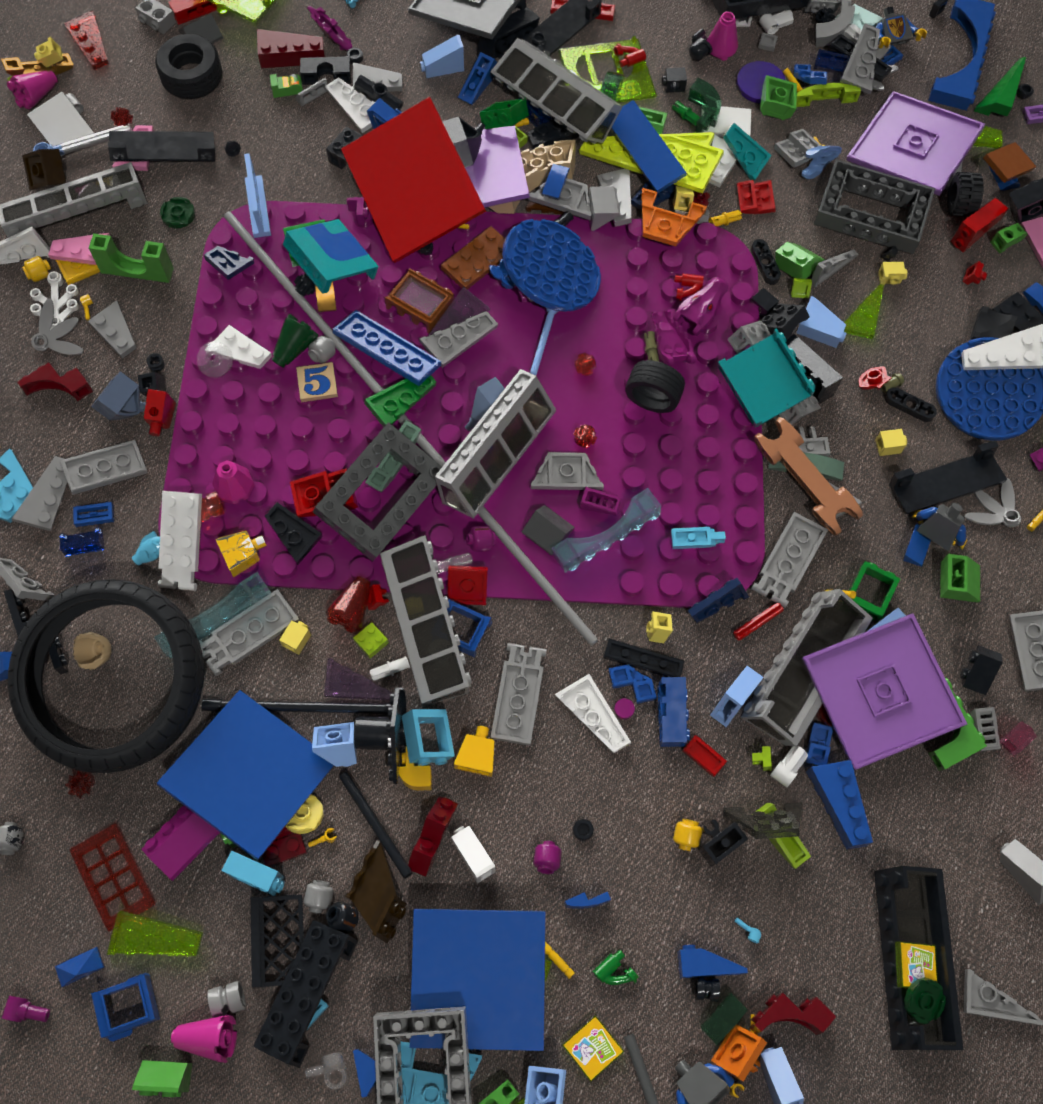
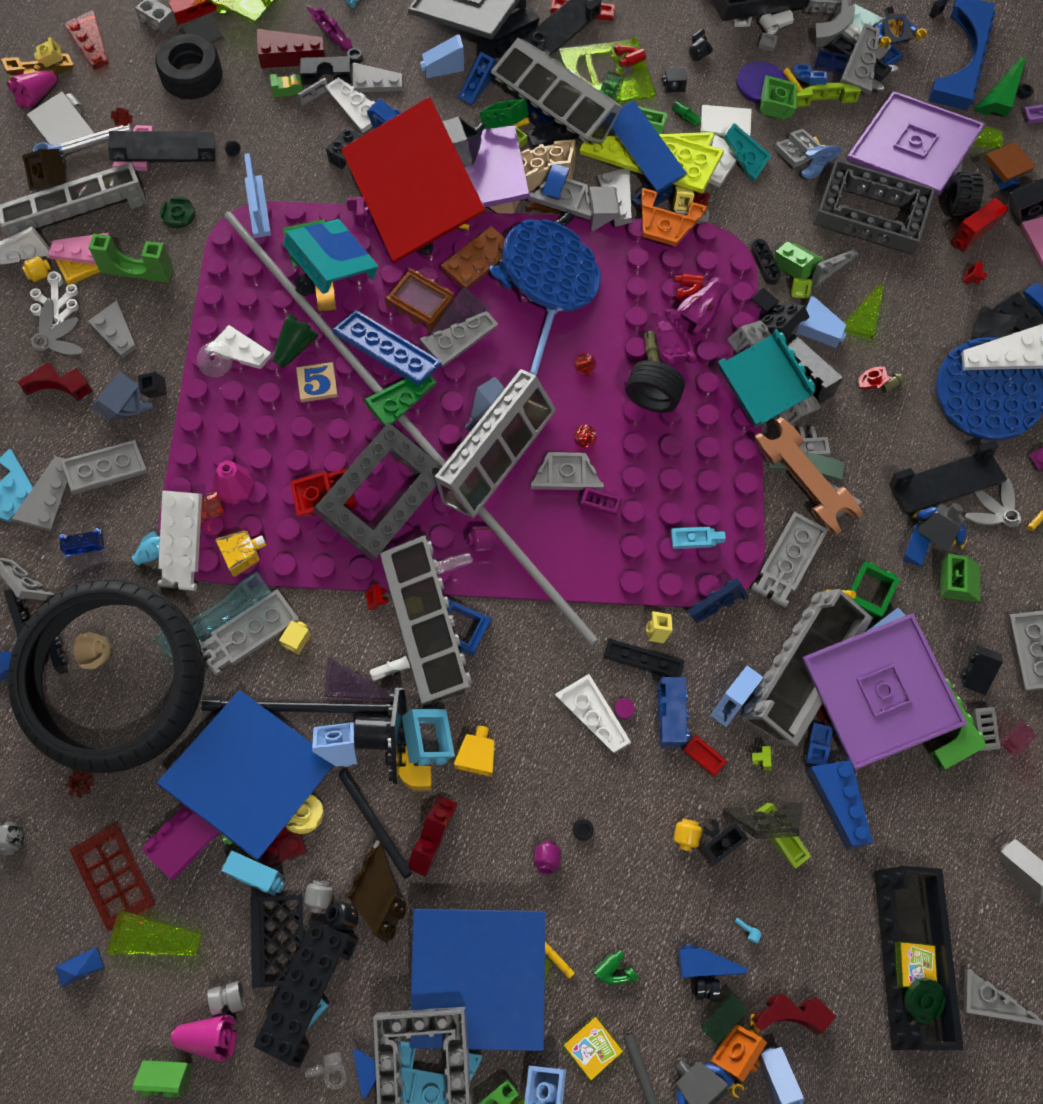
(20, 1009): magenta pin -> none
(78, 522): blue tile -> none
(86, 301): yellow hand -> none
(126, 1029): blue piece -> none
(155, 357): black bush -> none
(158, 411): red torso -> none
(227, 262): dark blue wing -> none
(293, 532): black wing -> none
(321, 349): light grey head -> none
(323, 838): yellow hand -> none
(350, 606): clear red cone -> none
(370, 640): lime piece -> none
(377, 91): black piece -> none
(389, 468): sand green slope -> none
(467, 585): red tile -> none
(473, 853): white slope -> none
(518, 695): light grey hinge -> none
(547, 529): dark grey slope -> none
(576, 550): clear light blue arch -> none
(581, 901): blue slope -> none
(626, 676): blue tile -> none
(709, 100): clear green arch -> none
(724, 37): dark pink cone -> none
(725, 218): yellow axle -> none
(756, 197): red slope -> none
(758, 621): red axle -> none
(788, 767): white piece -> none
(825, 15): black gear -> none
(889, 253): black piece -> none
(891, 442): light yellow brick -> none
(892, 273): light yellow brick -> none
(911, 411): black beam -> none
(1008, 237): bright green leg -> none

